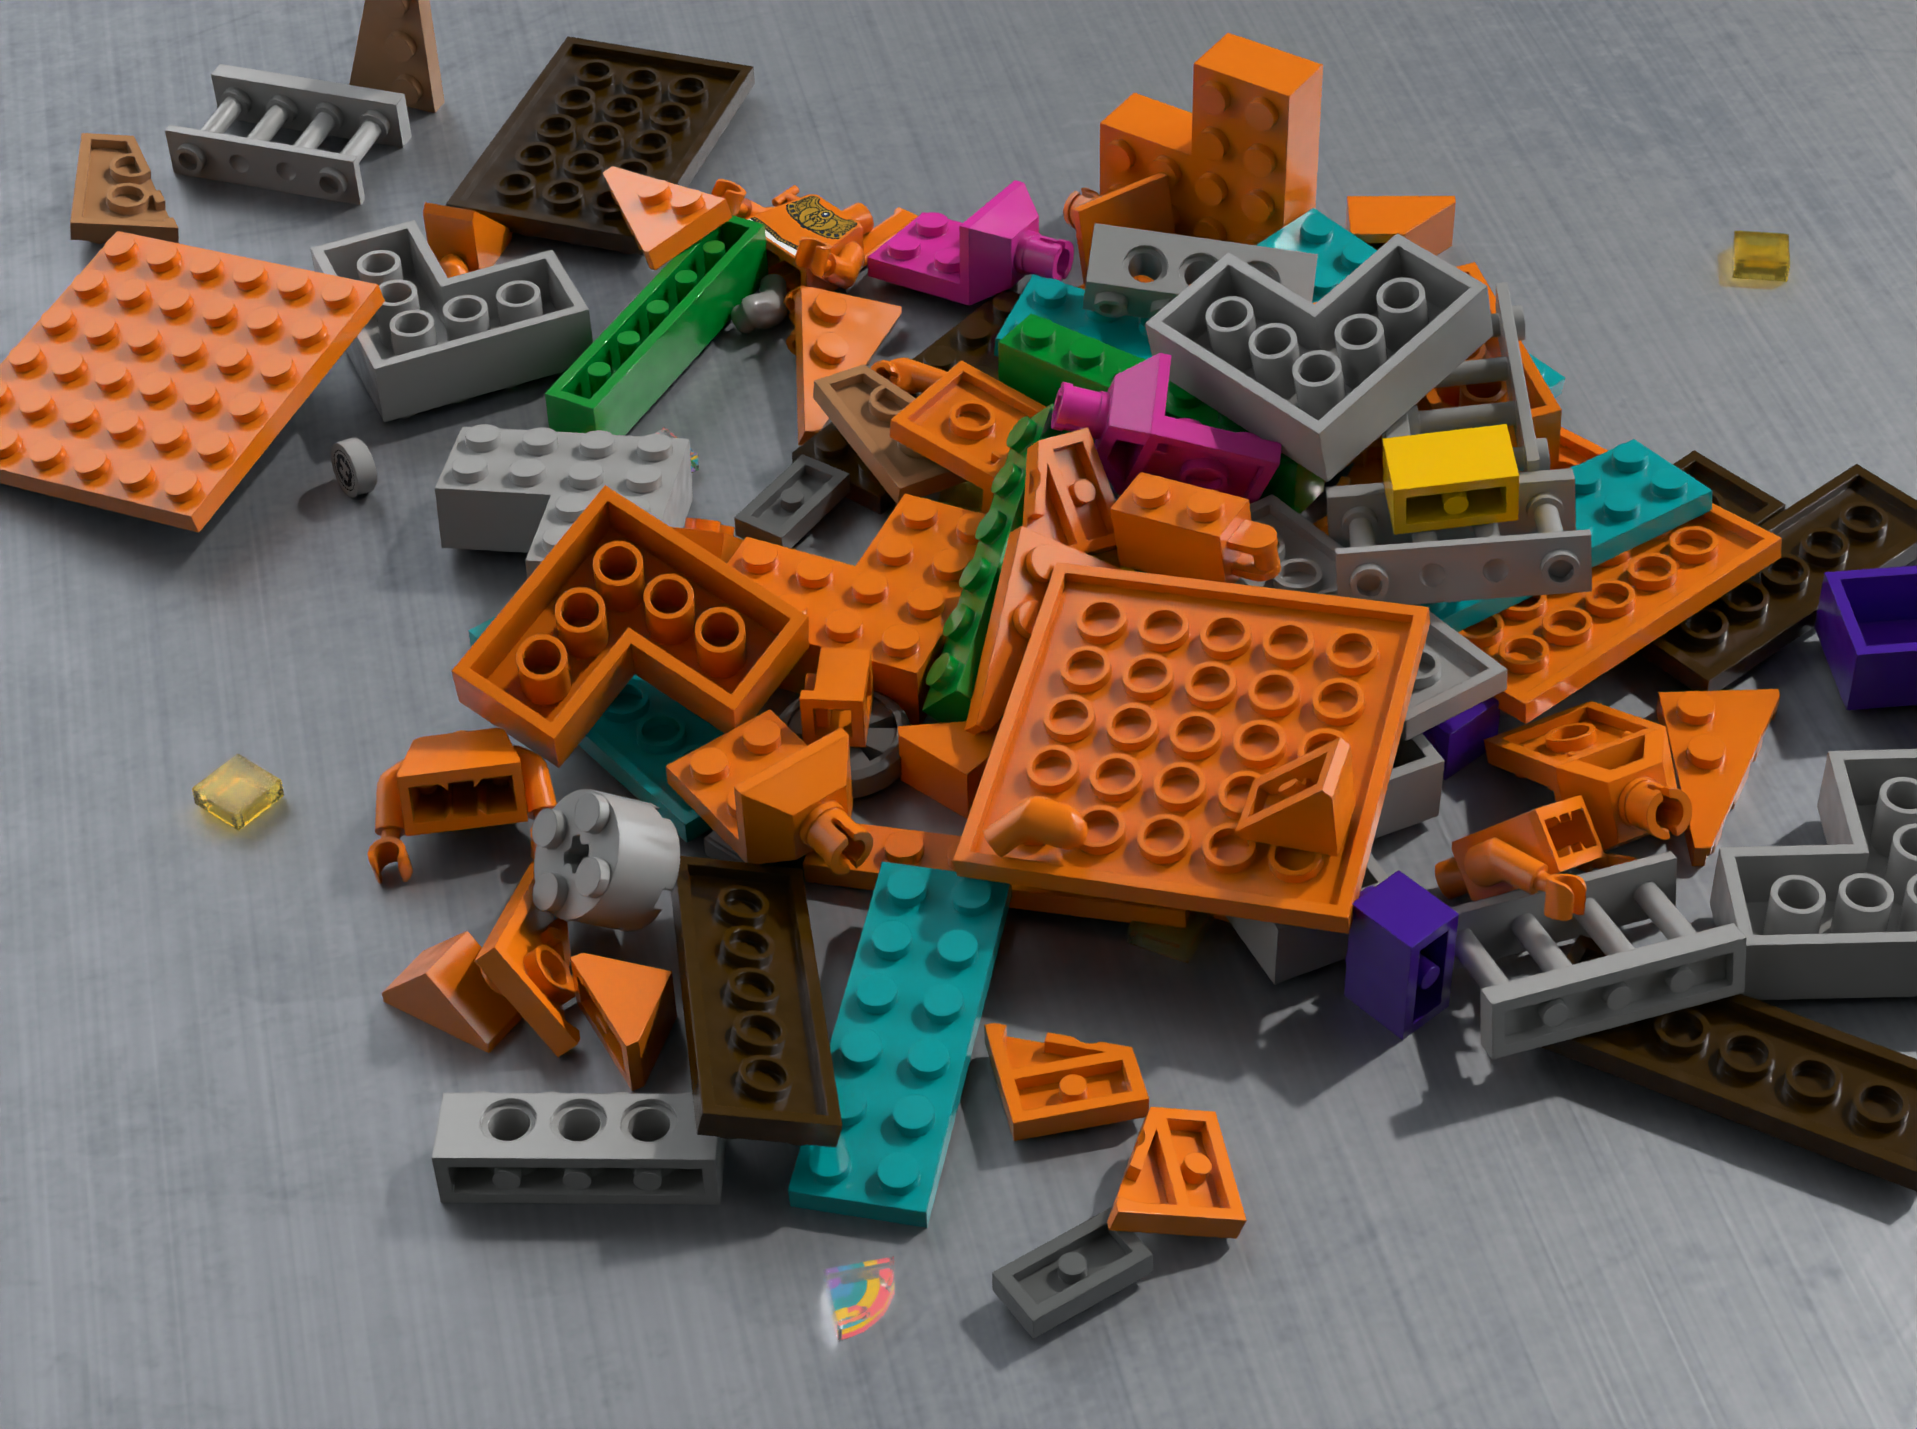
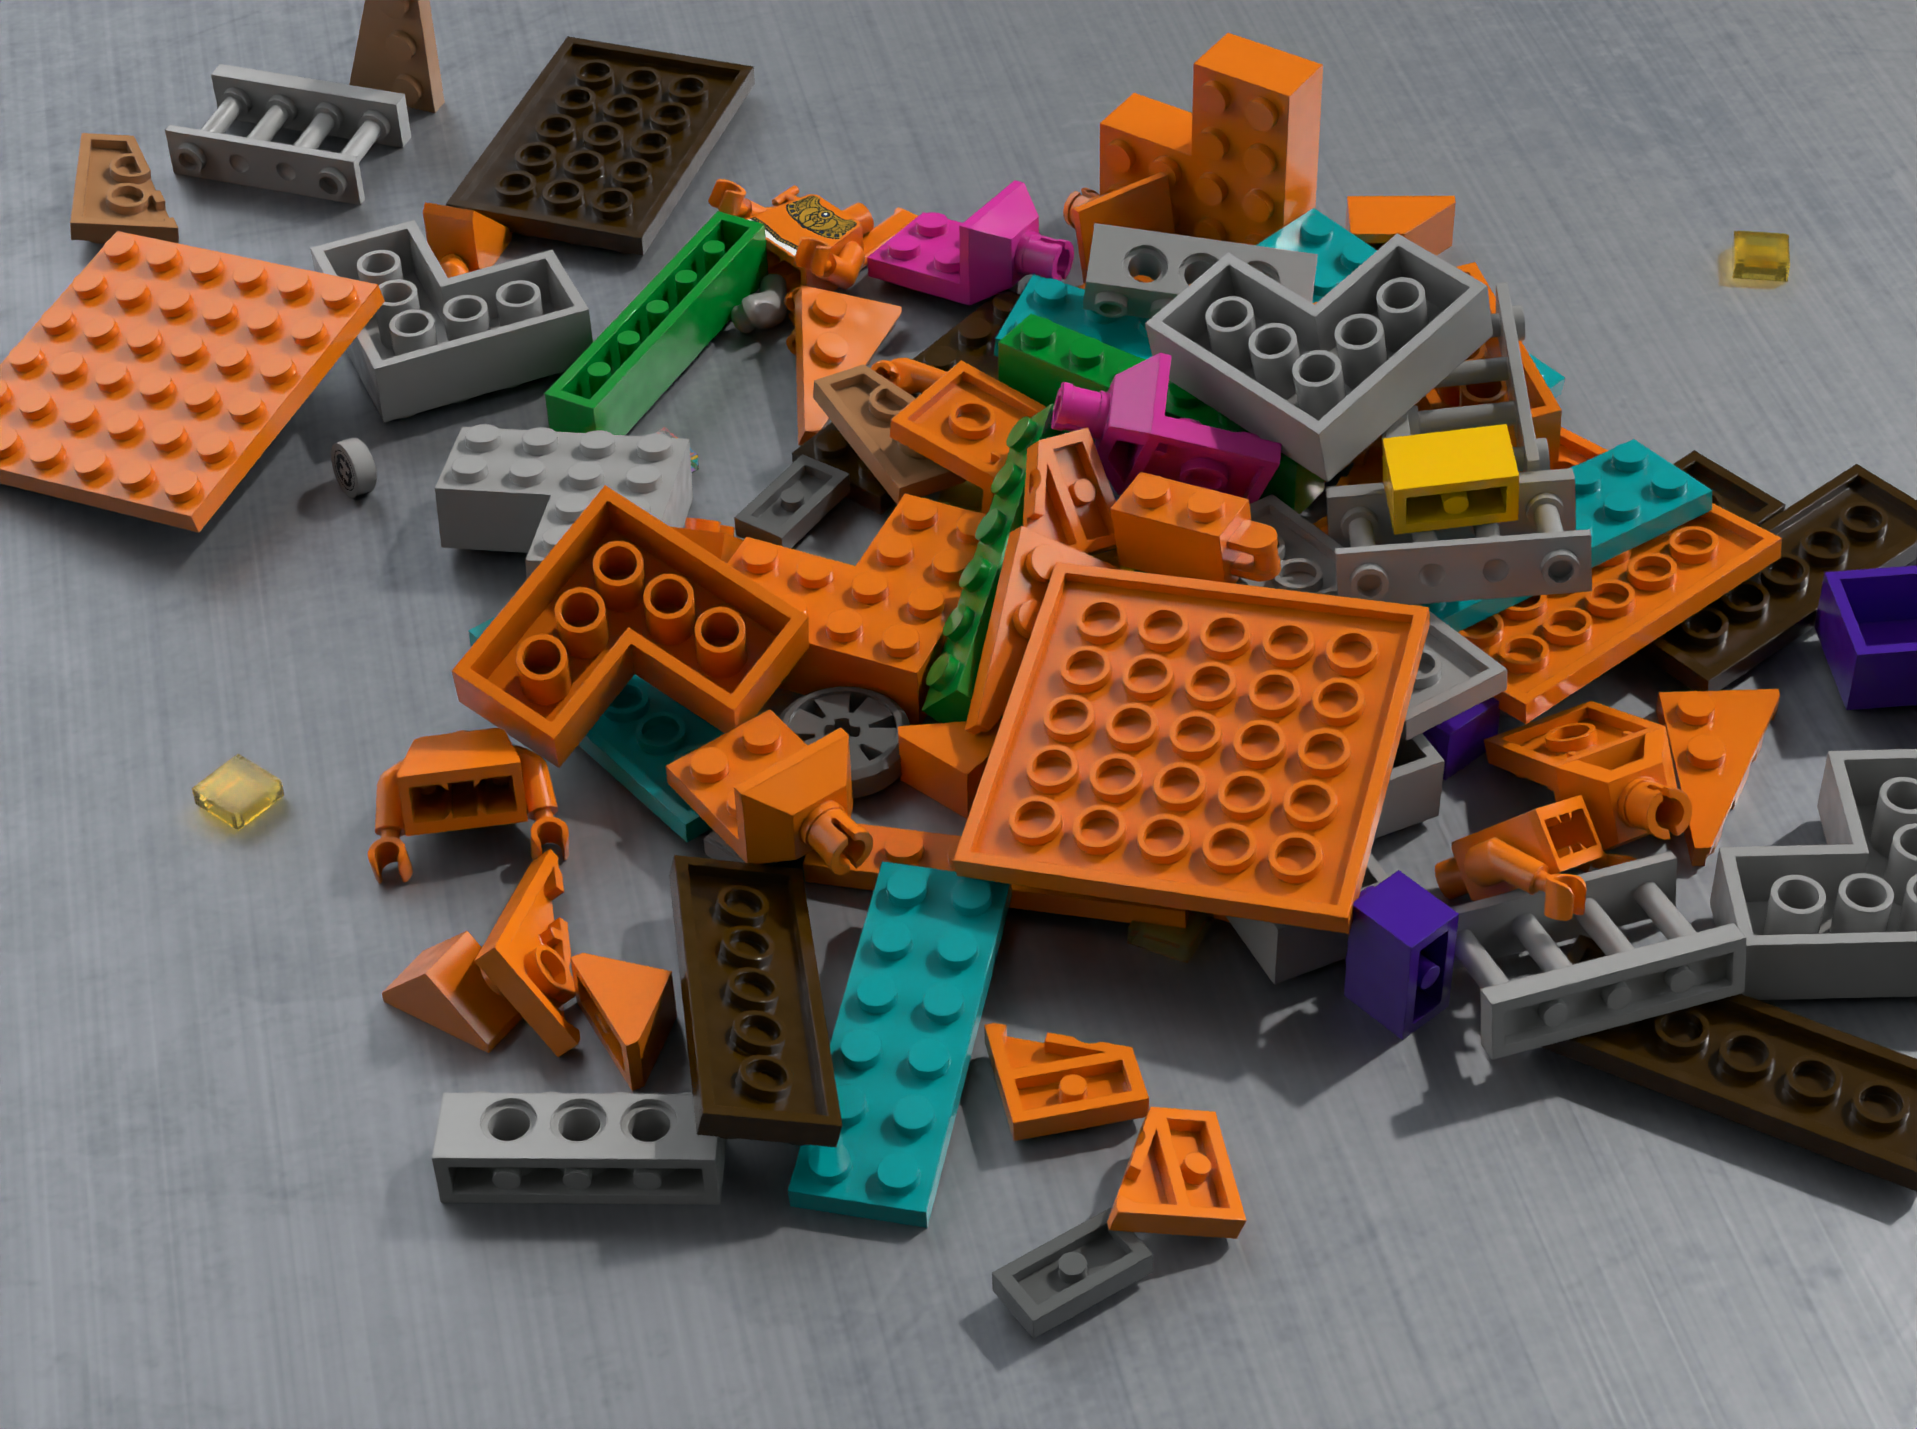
(603, 860): light grey brick -> none
(664, 214): orange wing -> none
(838, 696): orange brick -> none
(859, 1295): clear tile -> none
(1039, 821): orange arm -> none
(1303, 802): orange slope -> none

